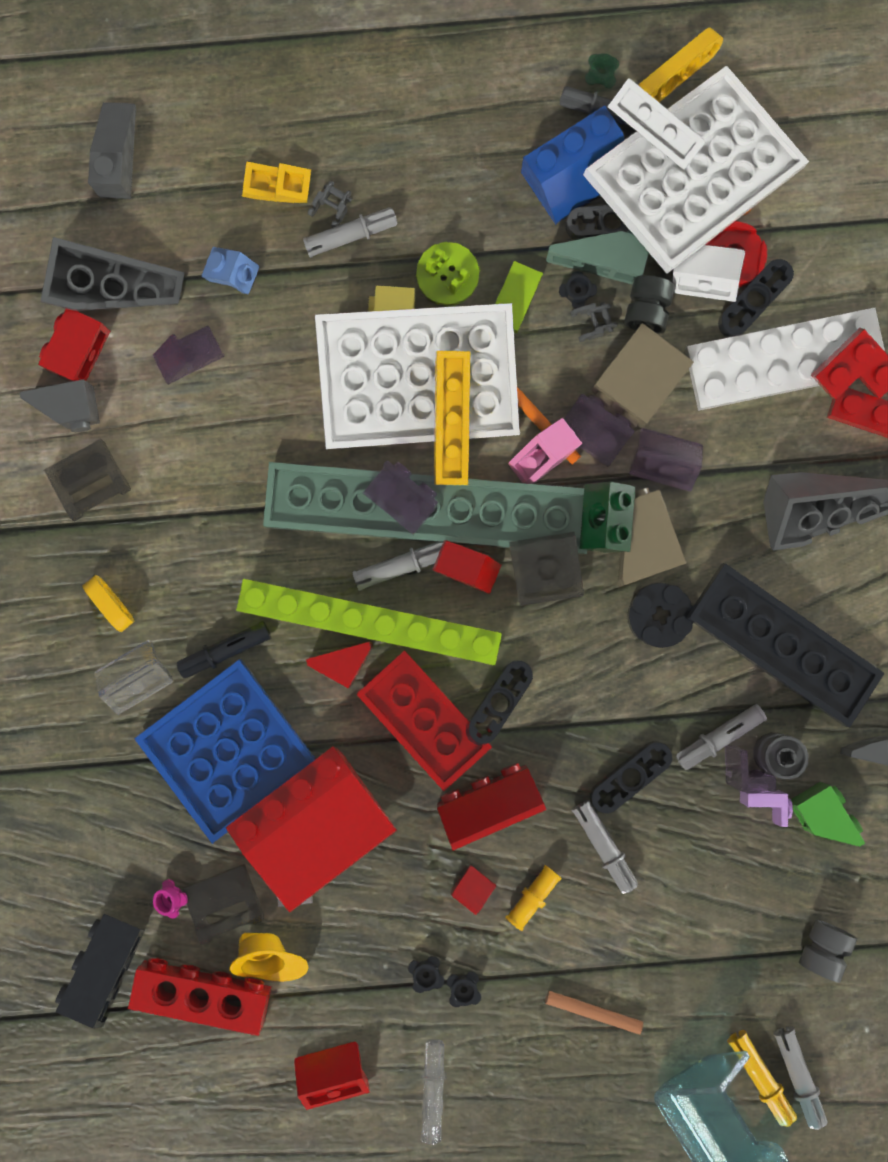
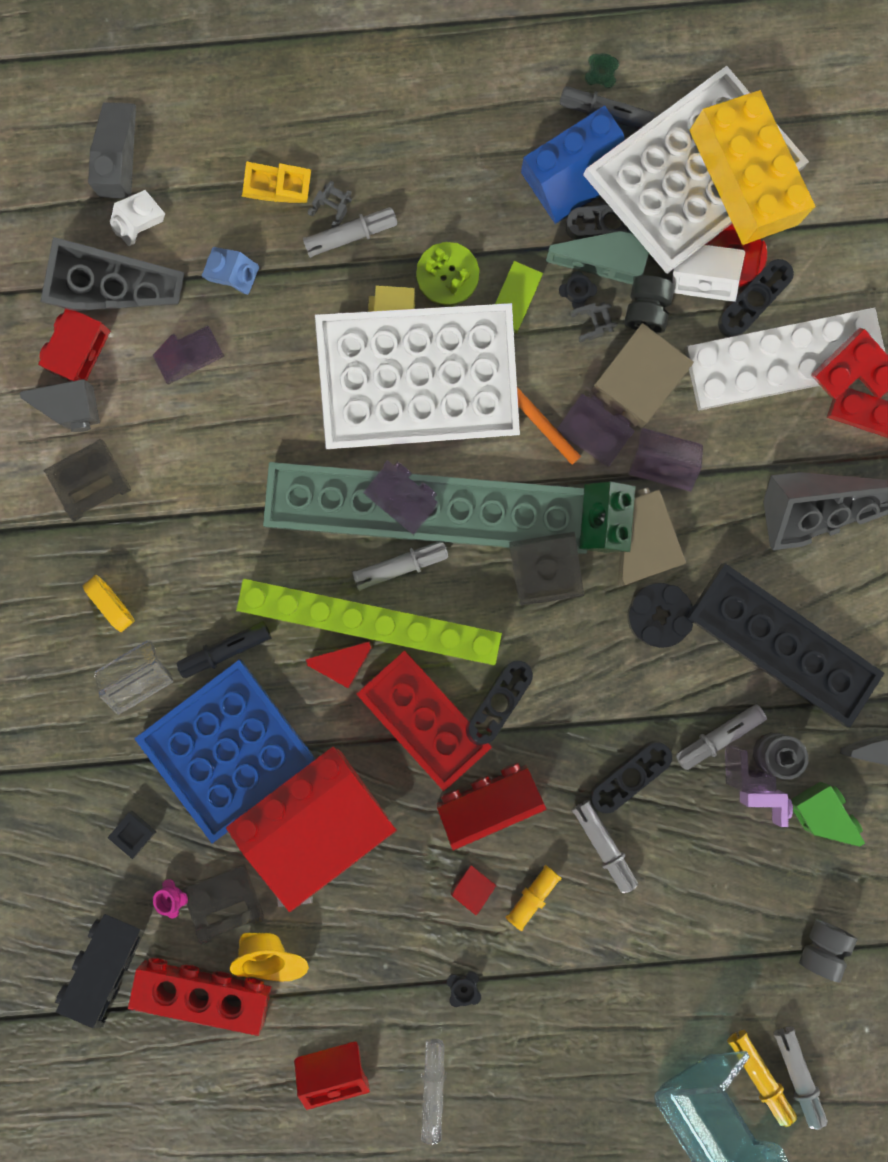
(132, 834): none -> black plate
(135, 215): none -> white bracket
(428, 983): black plate -> none
(451, 417): yellow plate -> none
(467, 566): red slope -> none
(545, 452): bright pink slope -> none
(594, 1012): nougat bar -> none
(656, 123): white plate -> none
(682, 64): yellow beam -> none
(751, 167): none -> yellow brick

